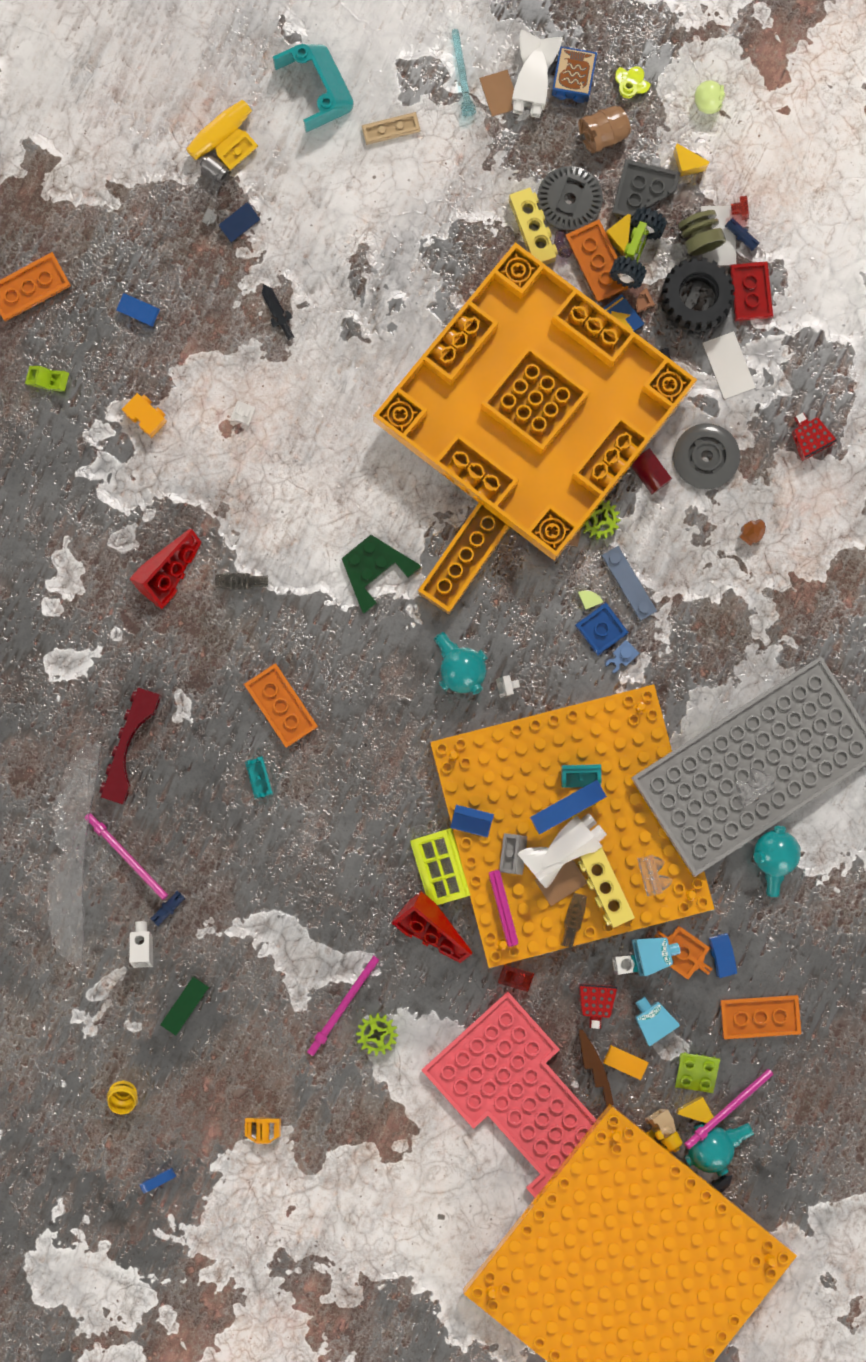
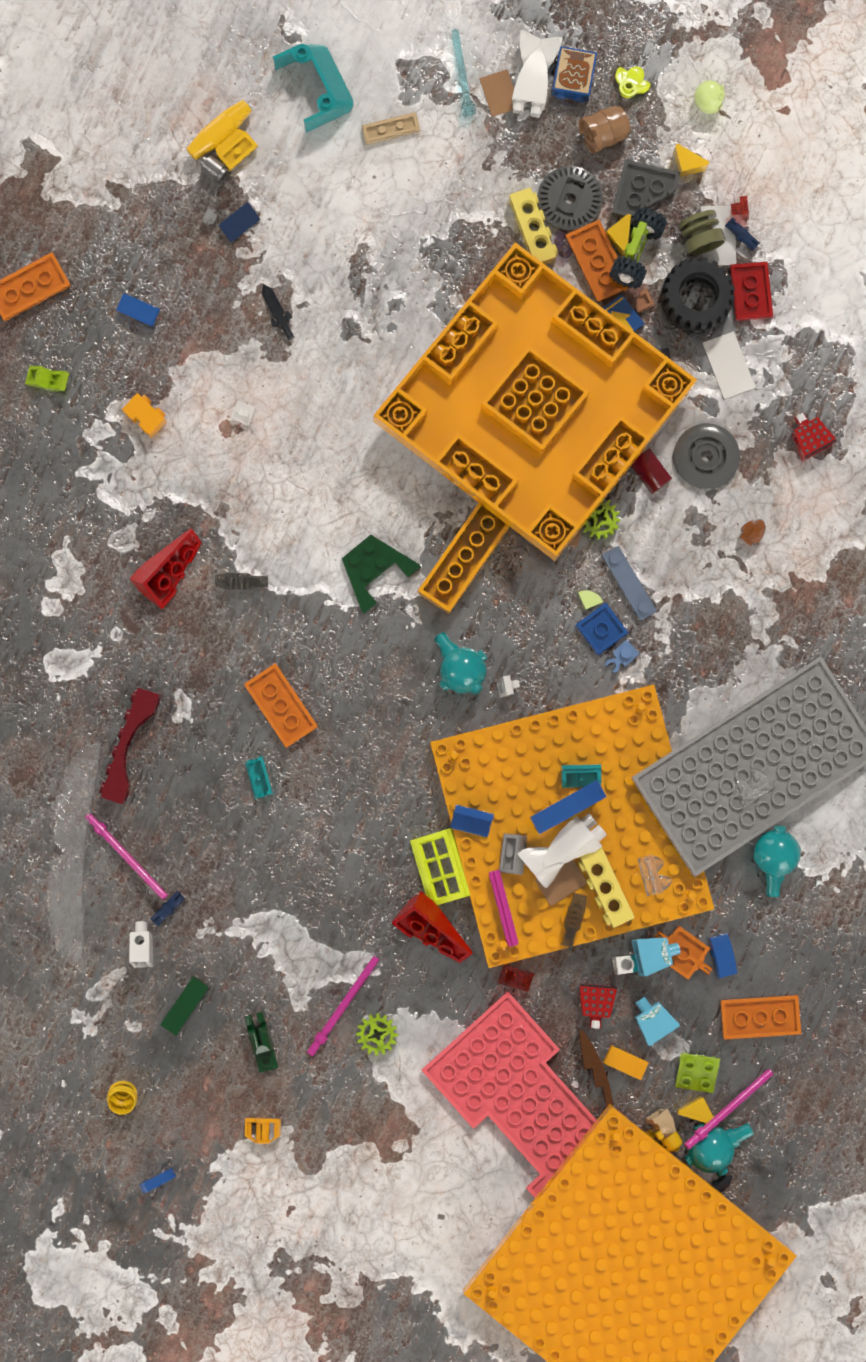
(261, 1043): none -> dark green plate

